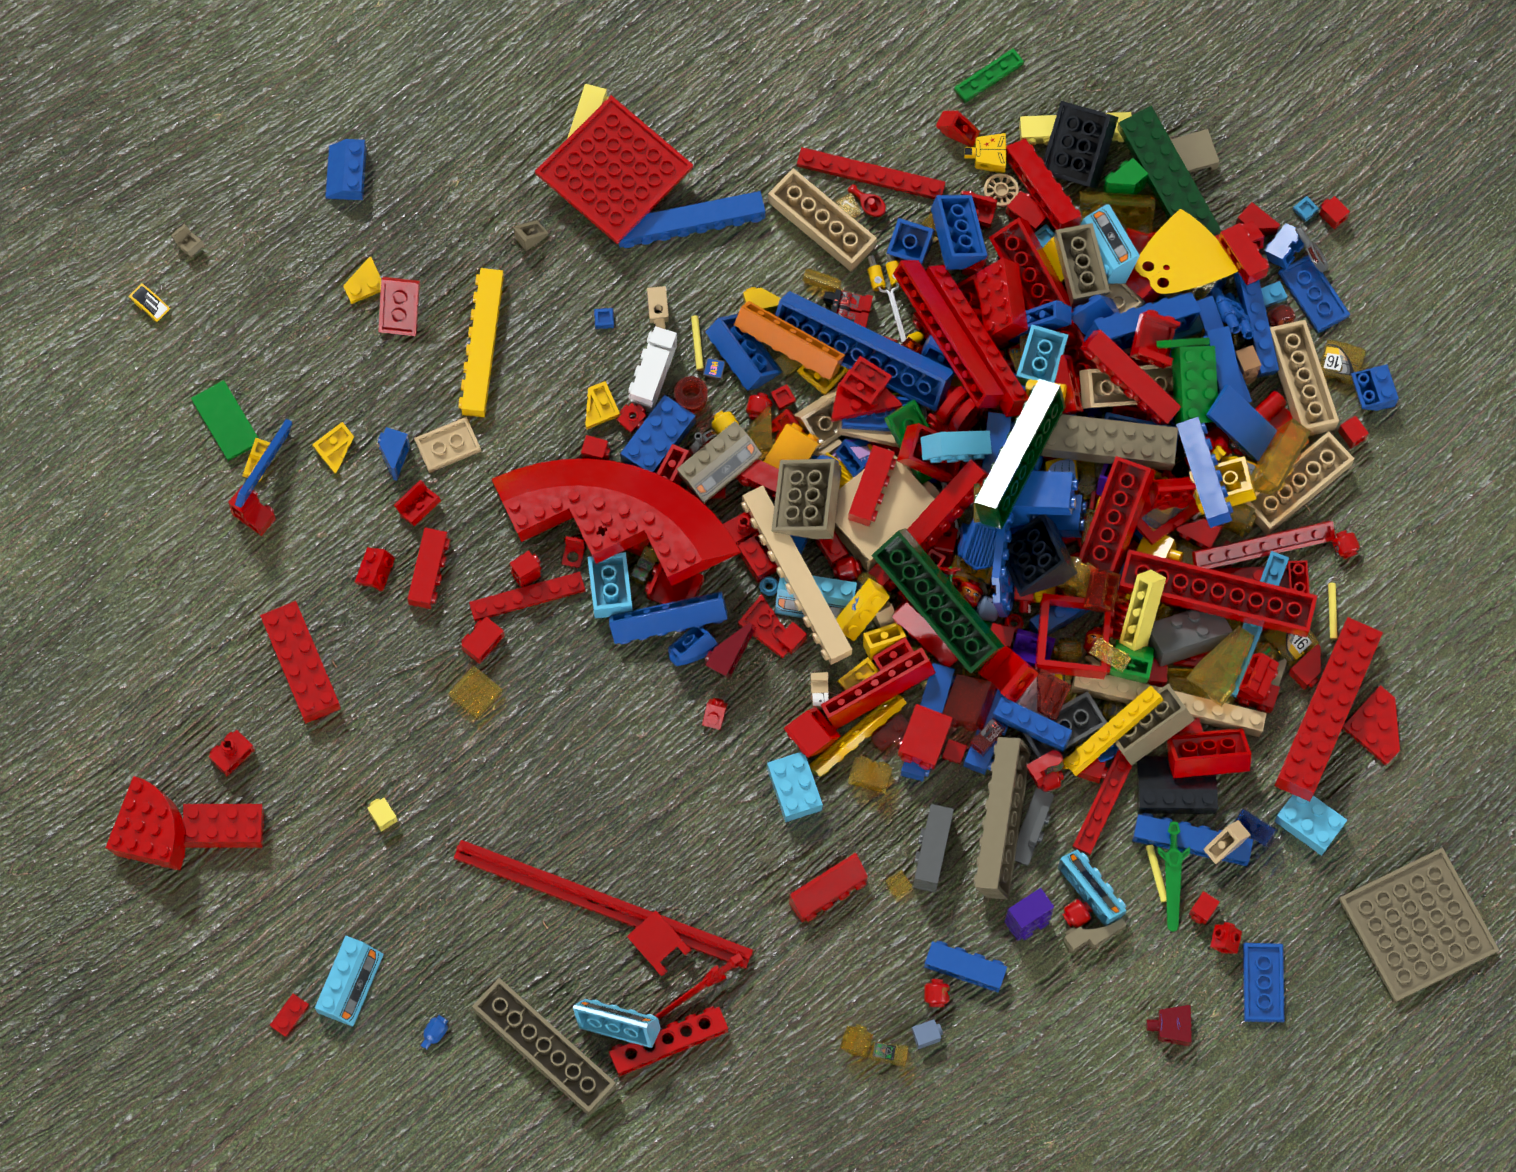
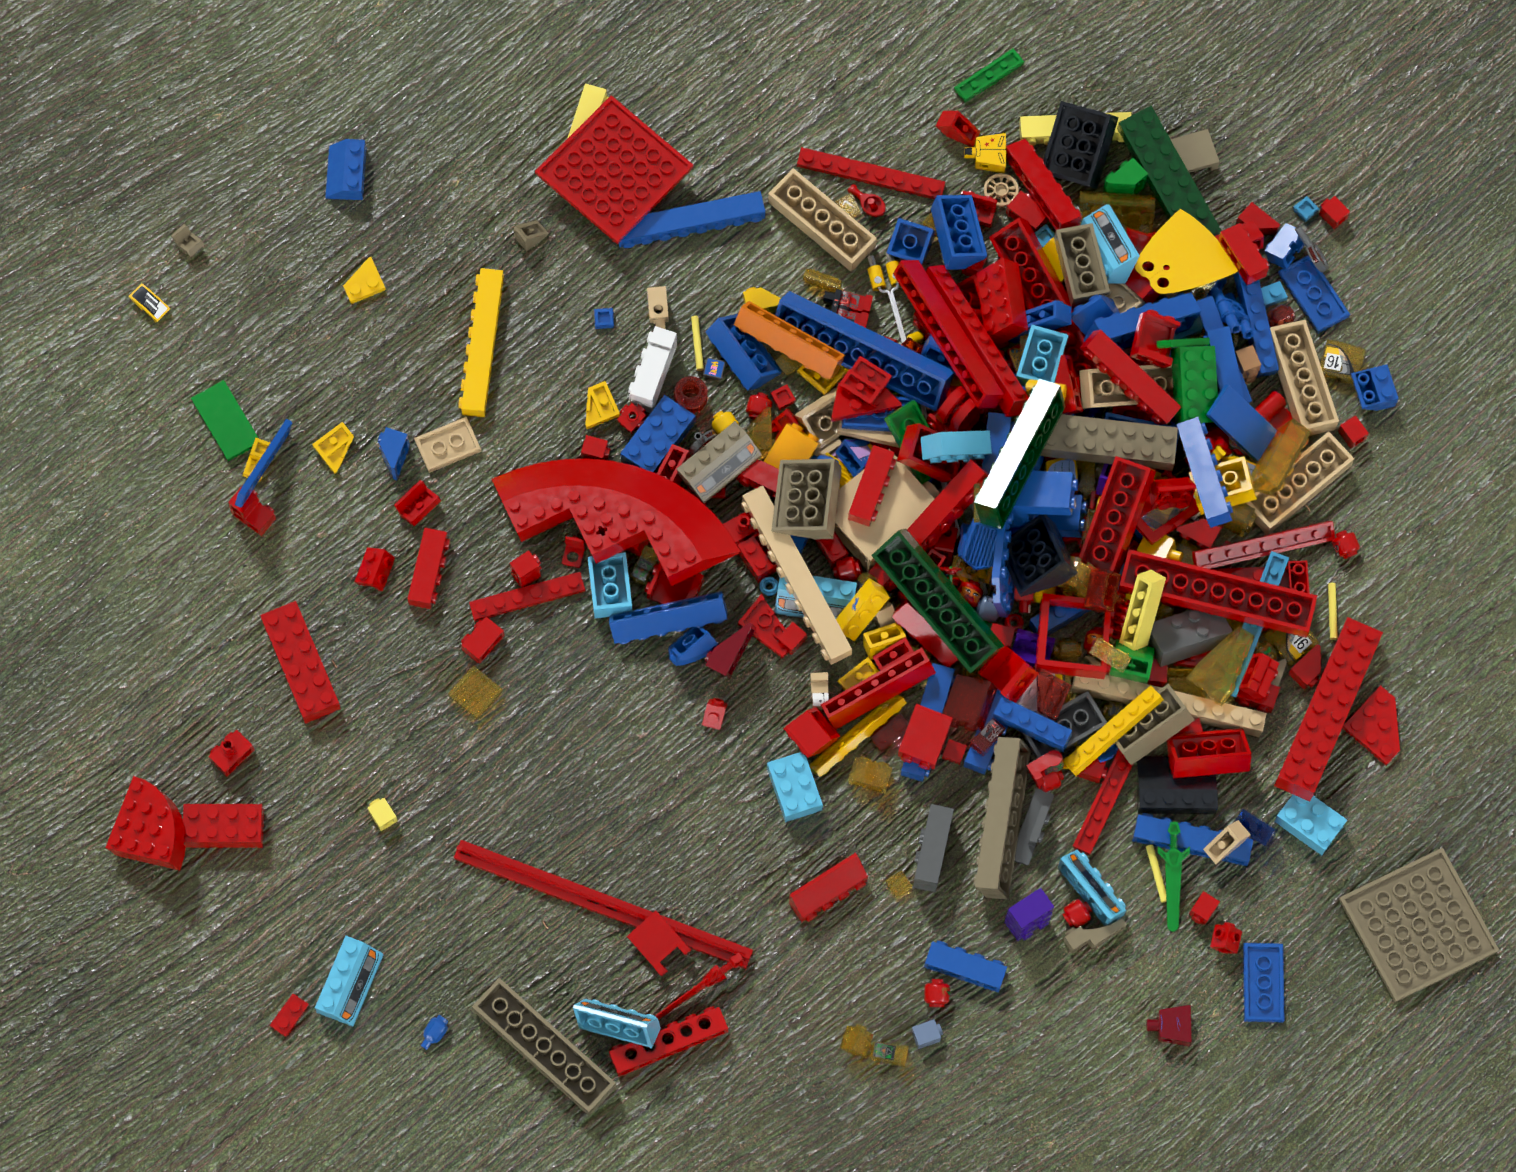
(399, 306): plate -> none

